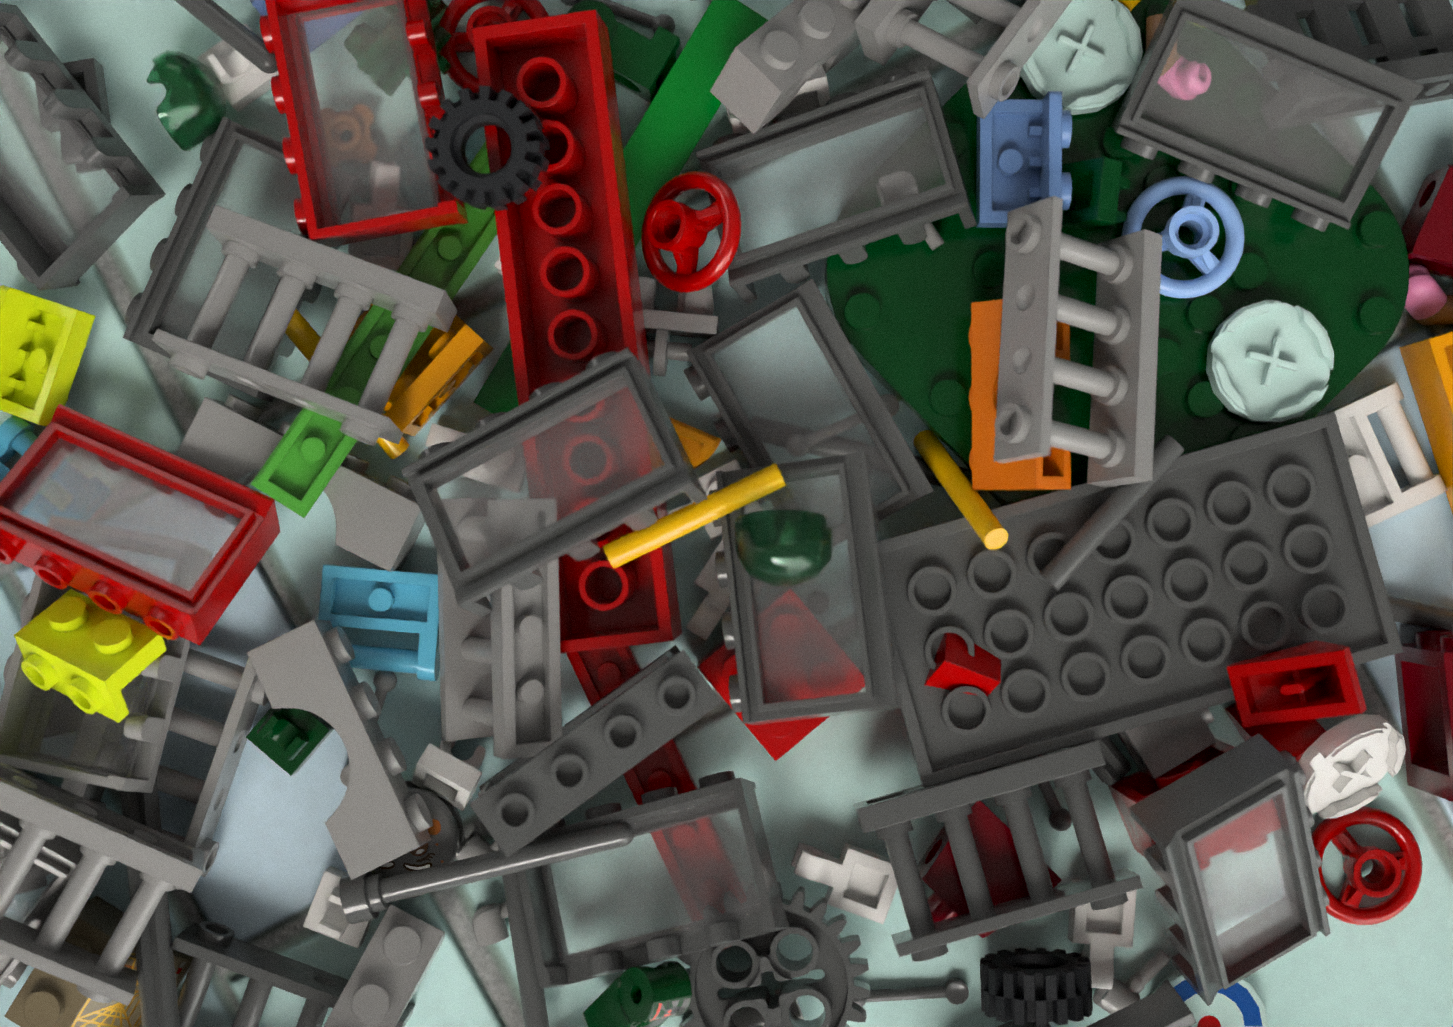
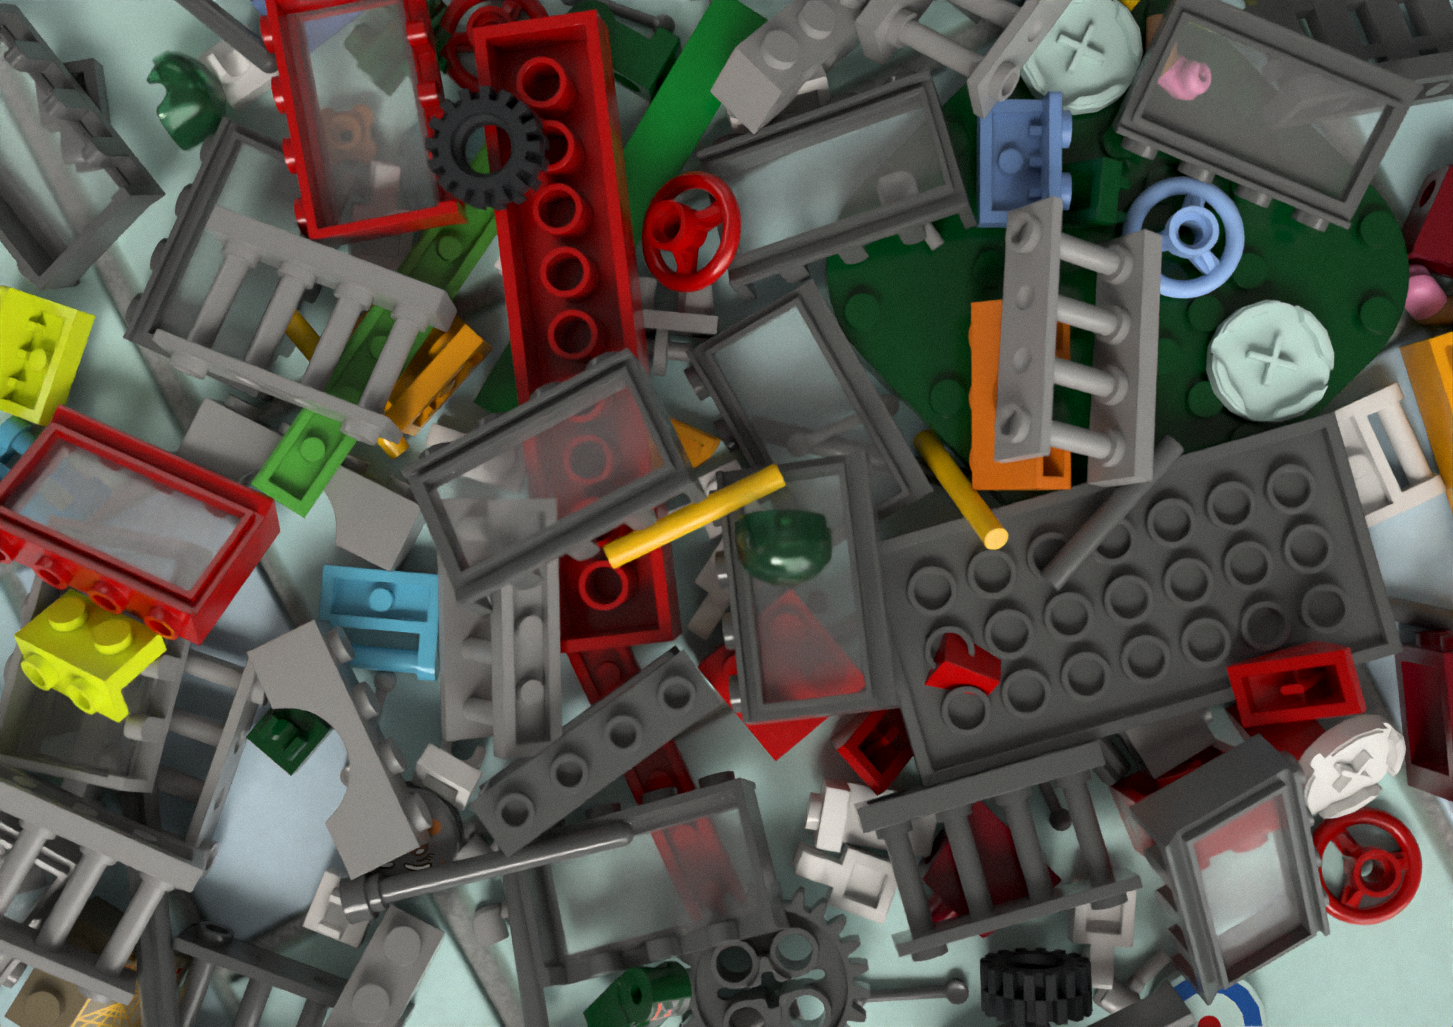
(835, 821): none -> white bracket
(875, 747): none -> red slope

